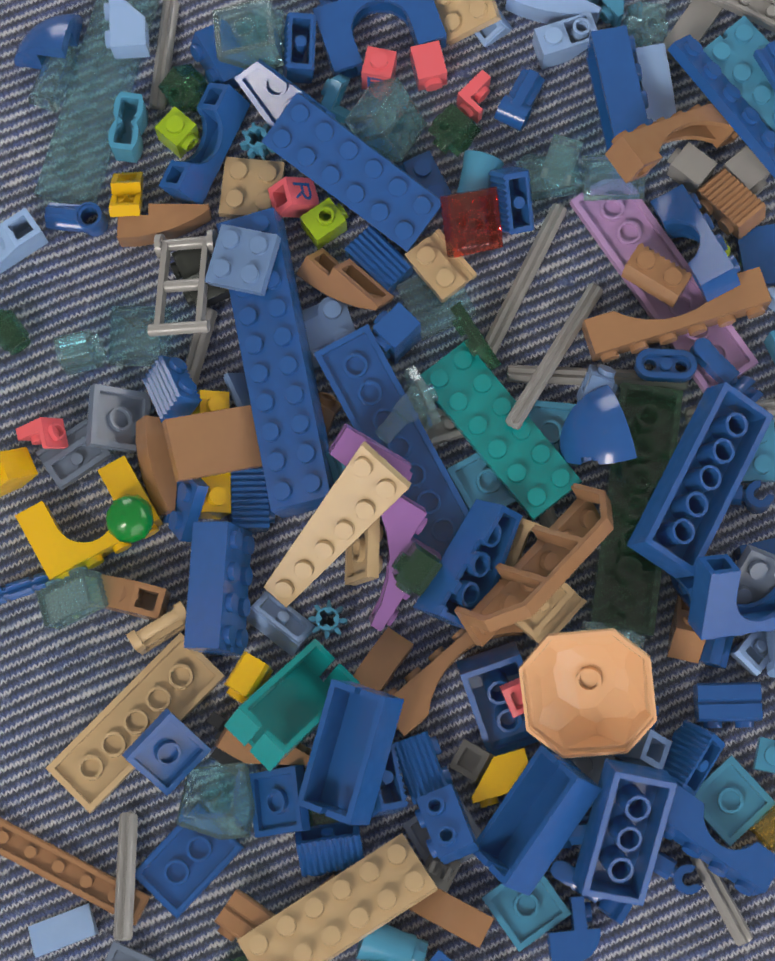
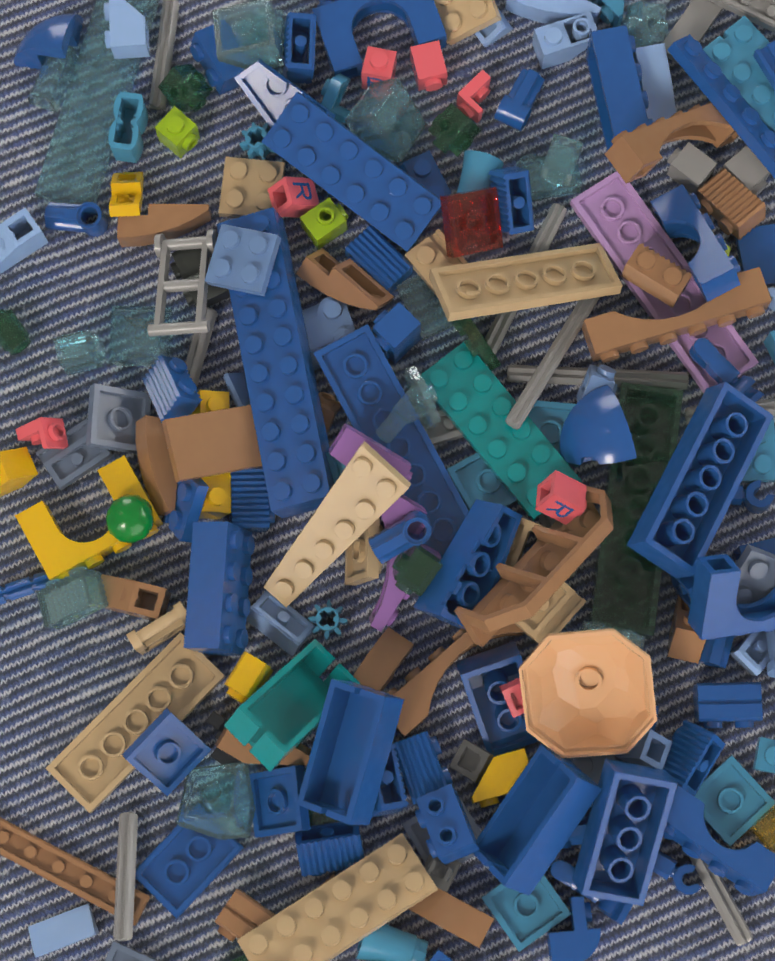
(221, 115): blue arch -> none
(397, 537): none -> blue piece
(524, 281): none -> tan plate
(561, 497): none -> coral brick
(603, 182): clear light blue brick -> none
(664, 362): blue plate -> none

